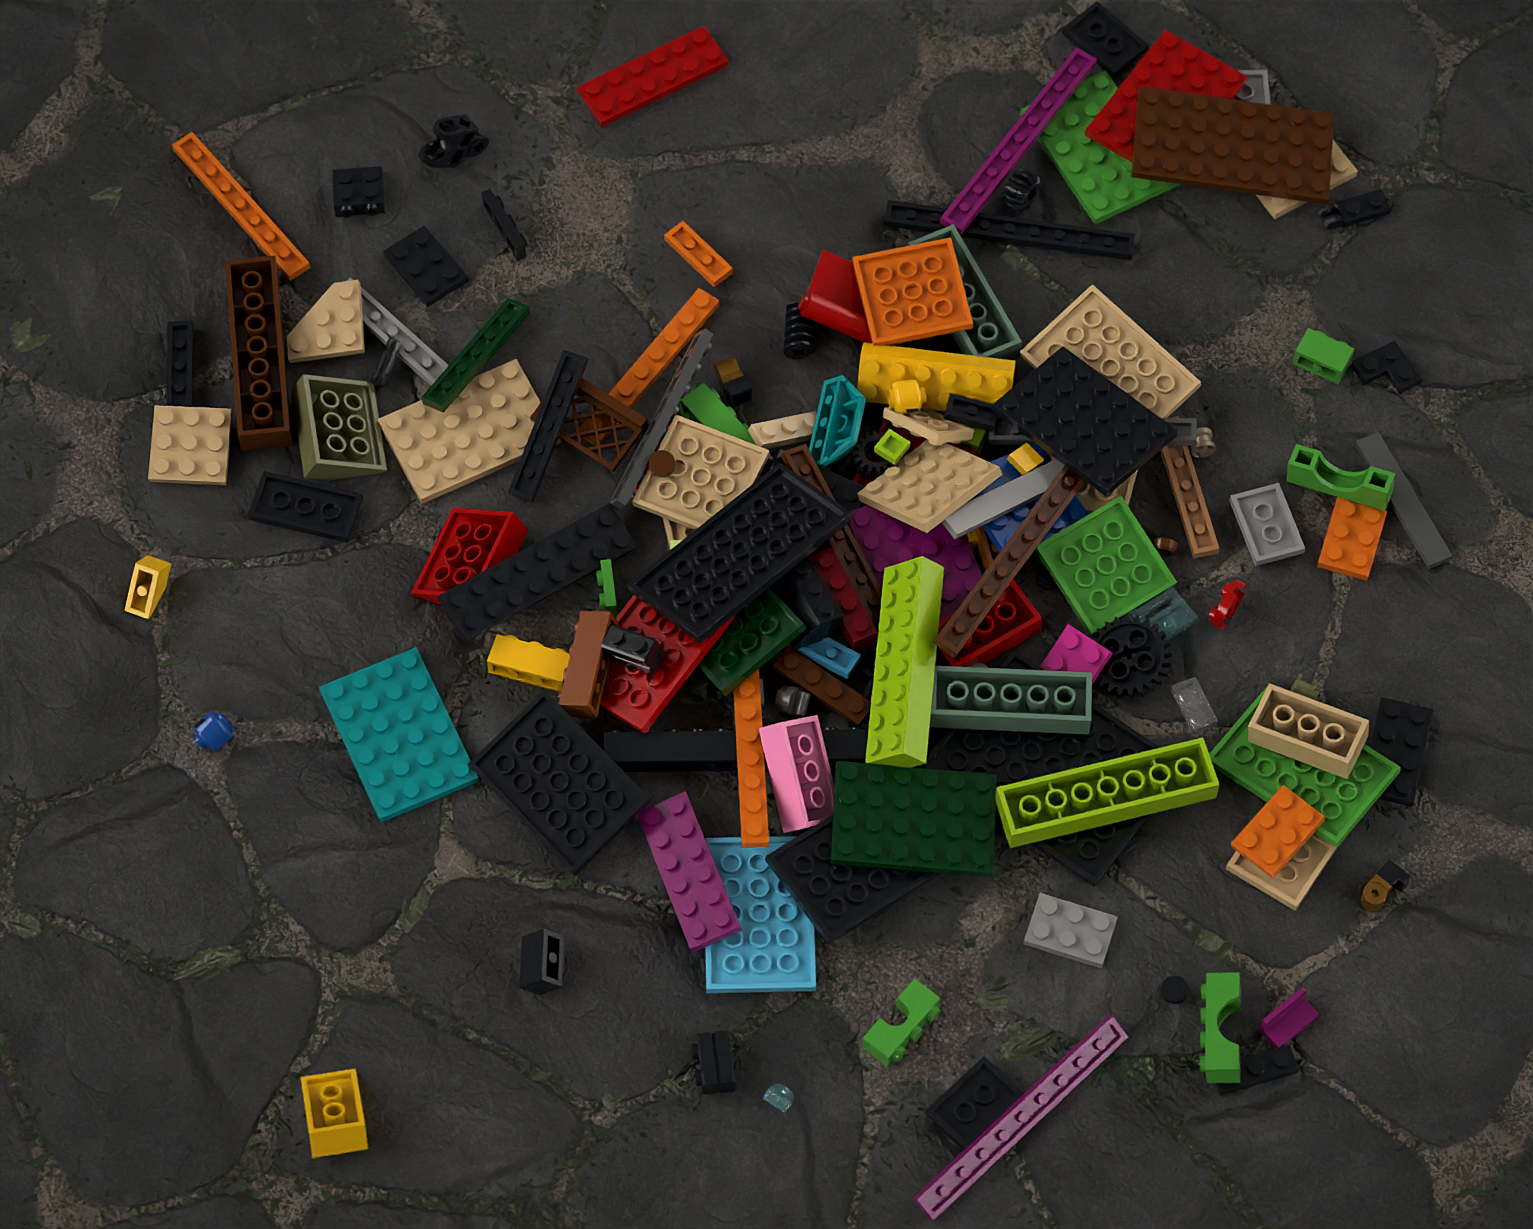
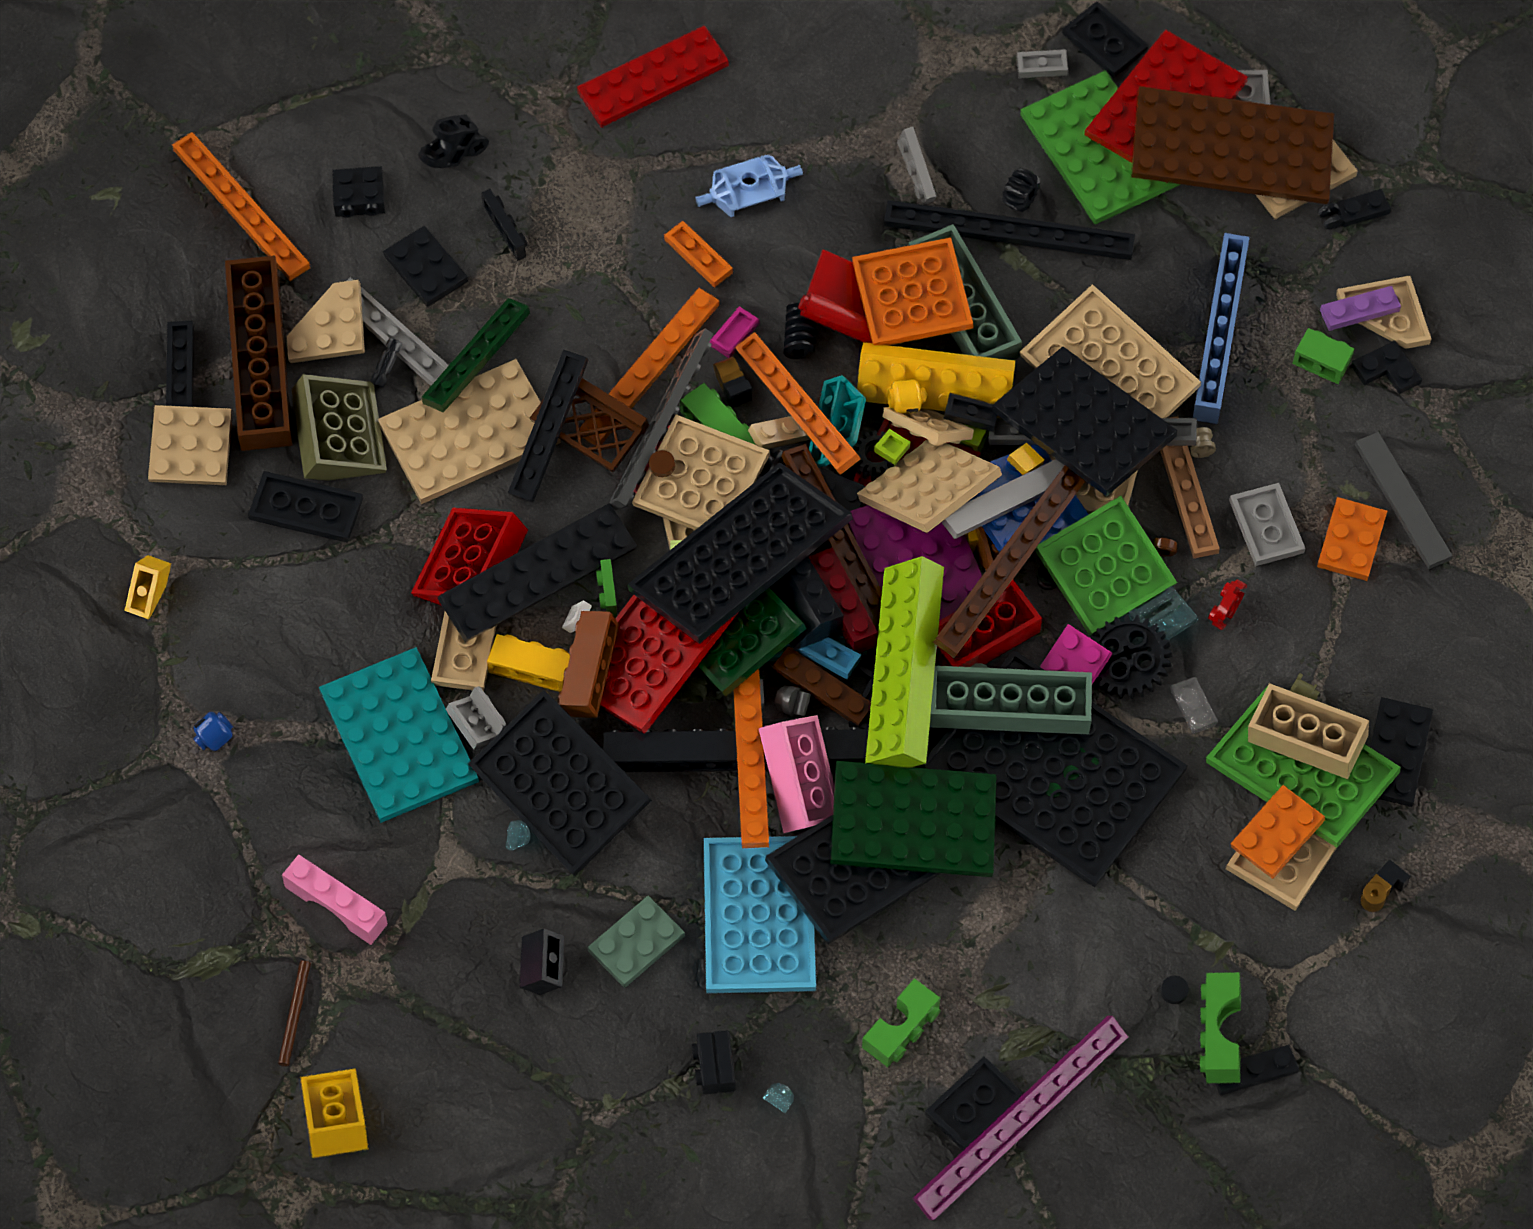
(294, 1013): none -> reddish brown bar
(352, 909): none -> bright pink arch
(461, 663): none -> tan plate
(476, 718): none -> light grey bracket
(517, 835): none -> clear light blue plate
(574, 615): none -> white tile
(633, 649): black brick -> none
(636, 941): none -> sand green plate
(689, 872): magenta plate -> none
(732, 194): none -> light blue plate
(734, 331): none -> dark pink tile
(797, 403): none -> orange plate
(916, 166): none -> light grey wing
(1018, 140): magenta plate -> none
(1042, 63): none -> light grey plate
(1070, 930): light grey plate -> none
(1106, 792): lime brick -> none
(1221, 328): none -> medium blue brick
(1288, 1019): magenta panel -> none
(1311, 470): bright green arch -> none
(1360, 308): none -> medium lavender plate
(1407, 325): none -> tan plate

